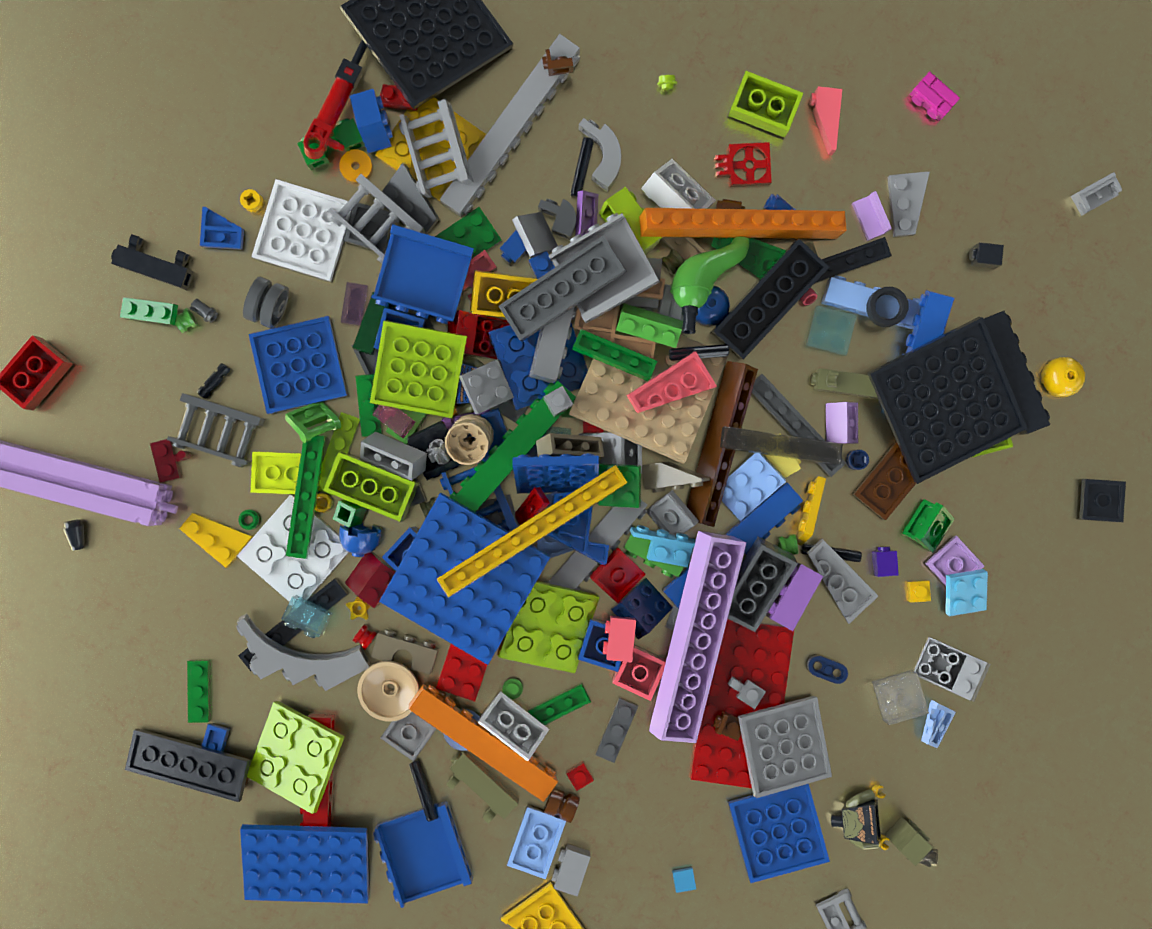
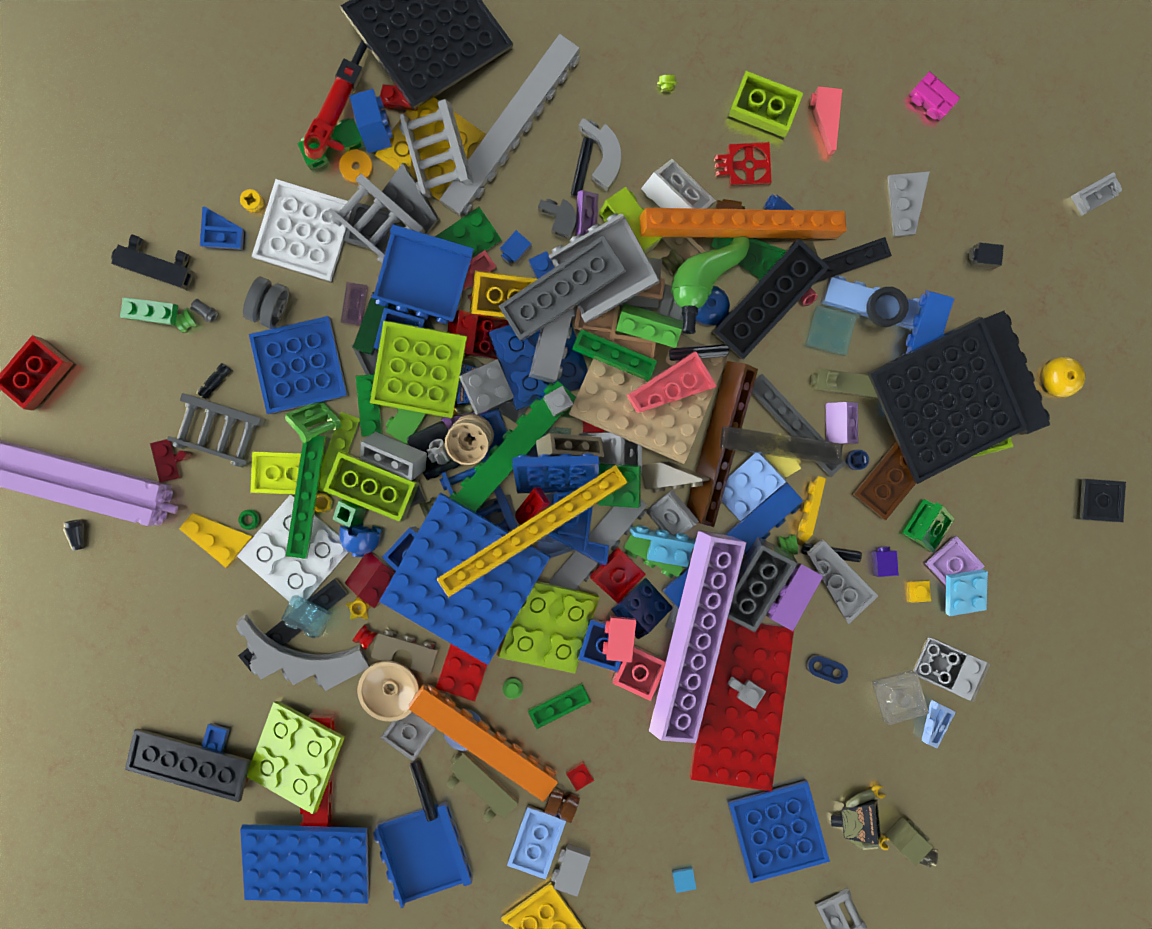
(198, 691): green plate -> none
(394, 419): clear pink tile -> none
(513, 726): white slope -> none
(535, 233): light grey tile -> none
(559, 66): reddish brown bracket -> none
(616, 730): dark grey plate -> none
(727, 725): reddish brown bracket -> none
(785, 746): light grey piece -> none
(871, 216): lavender panel -> none

